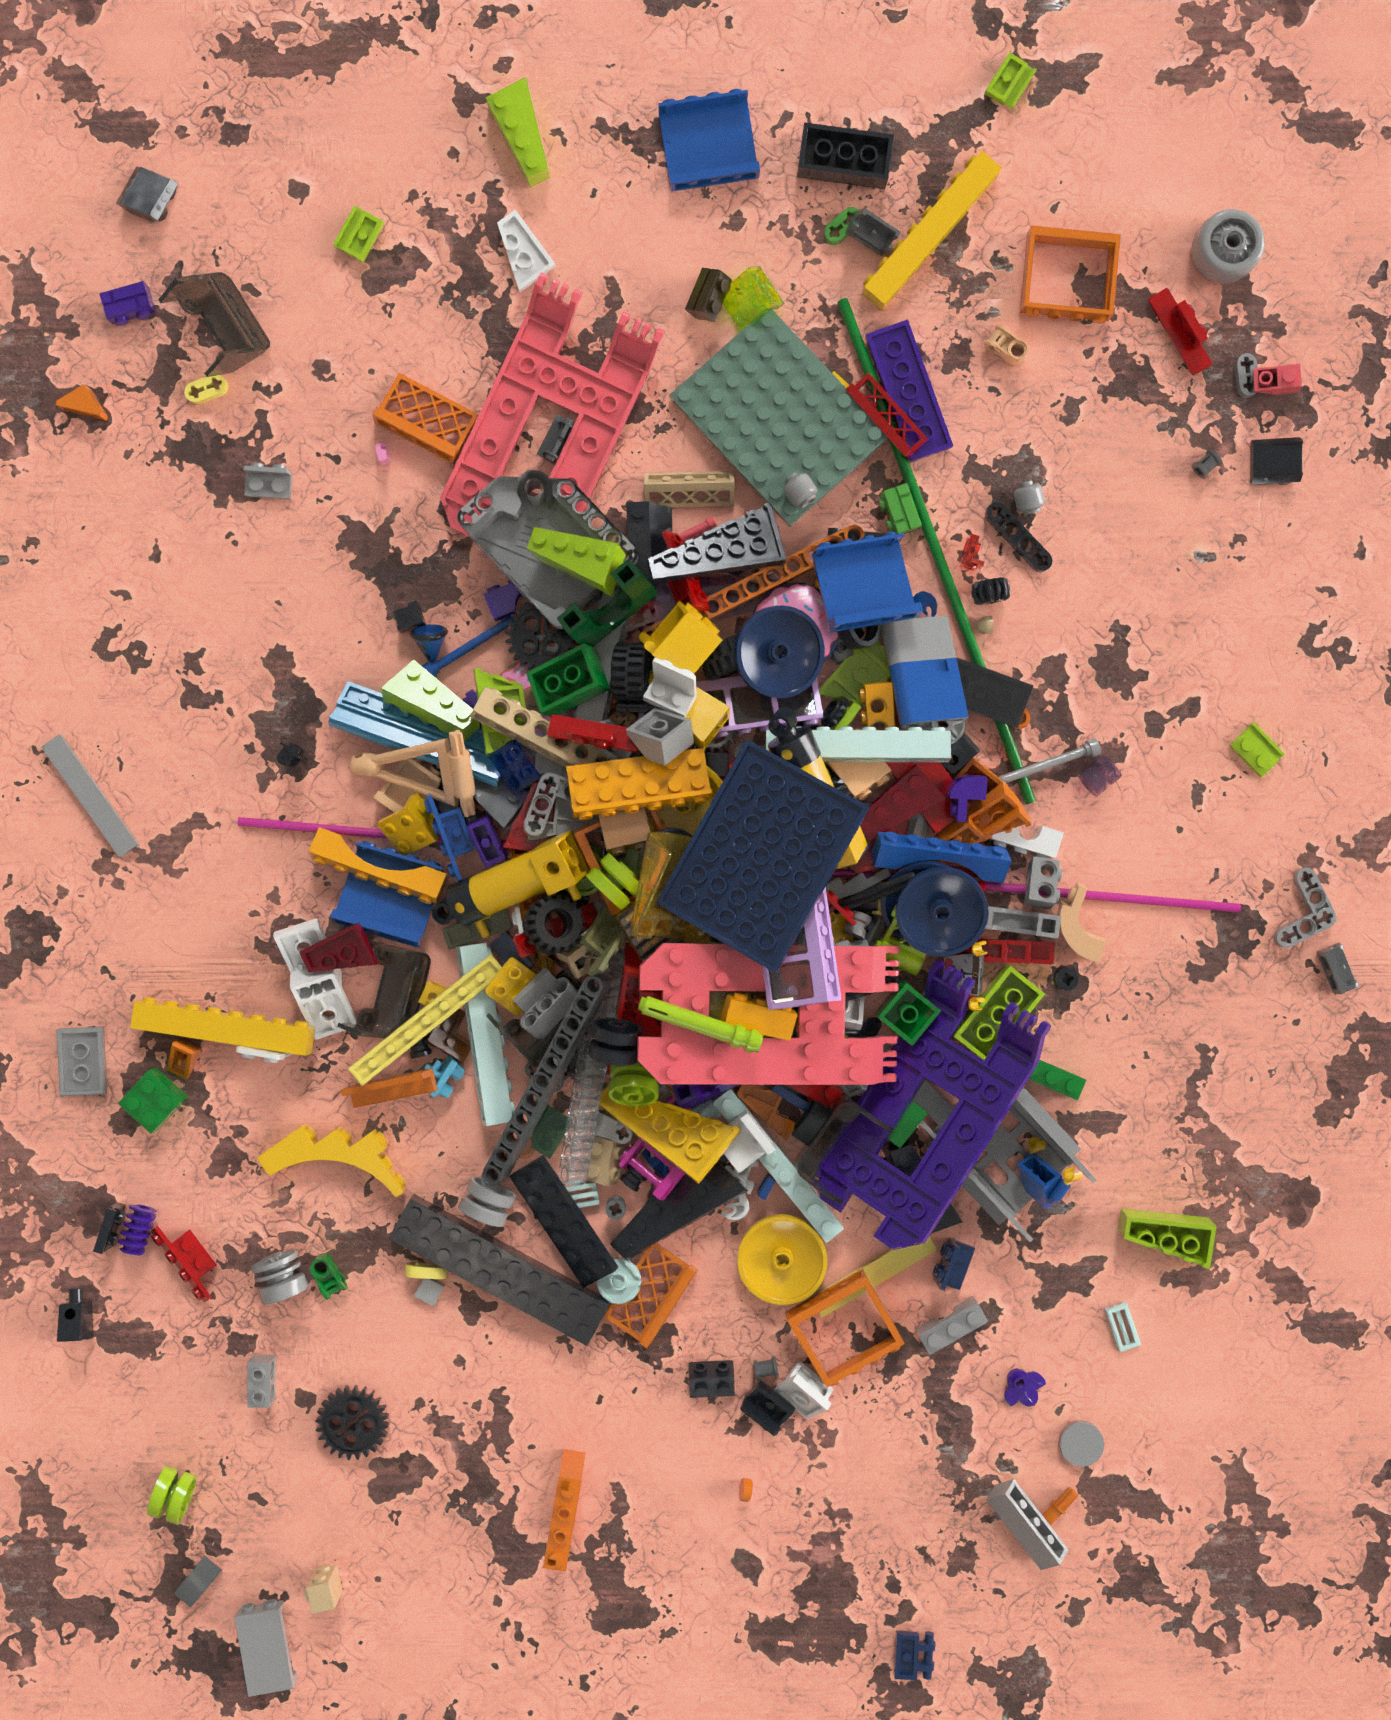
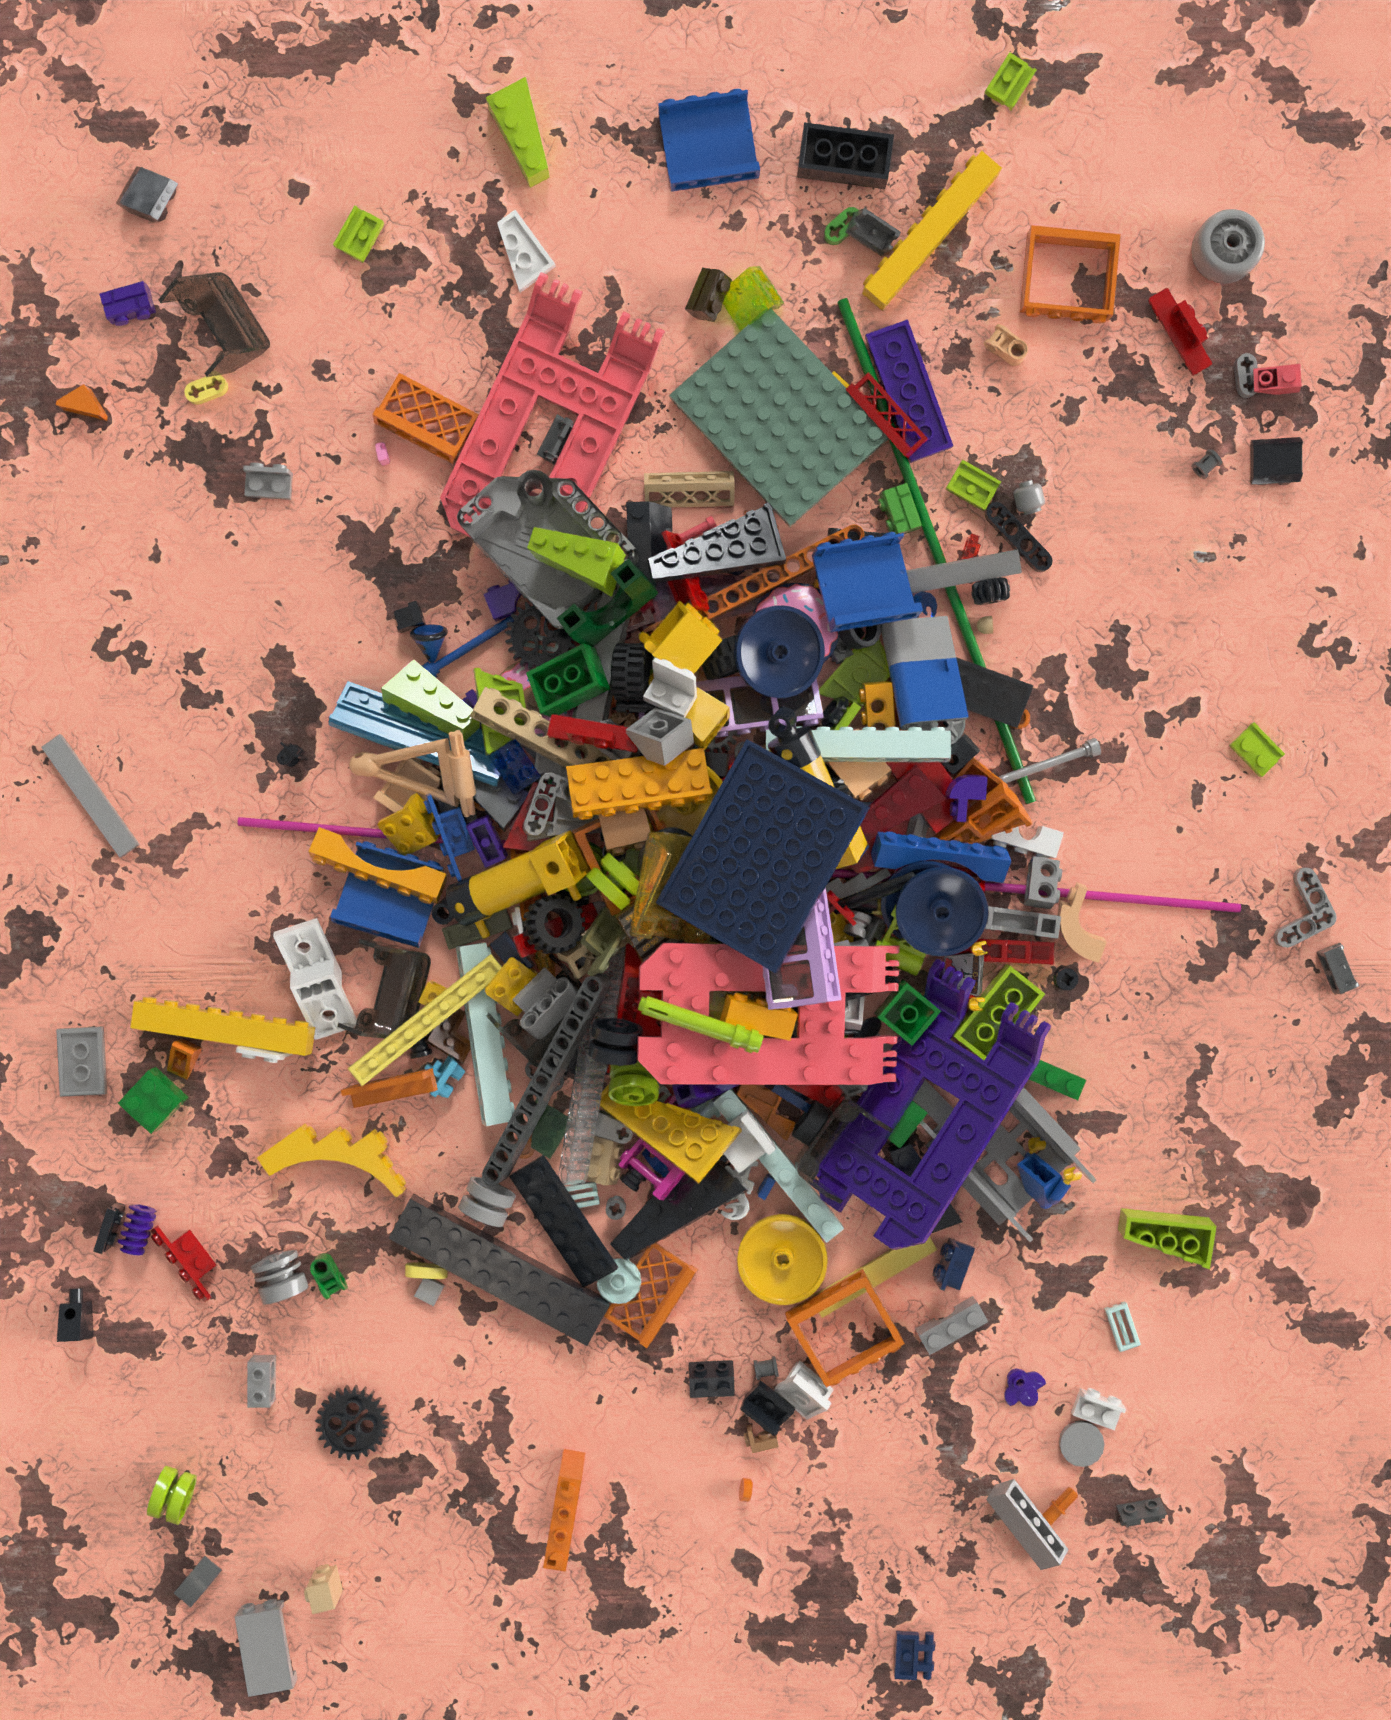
(342, 950): dark red wing -> none
(759, 1443): none -> medium nougat bracket
(800, 490): light grey head -> none
(964, 571): none -> light grey tile
(973, 485): none -> lime plate
(1097, 1408): none -> white bracket
(1099, 775): clear purple wheel -> none
(1149, 1510): none -> dark grey hinge

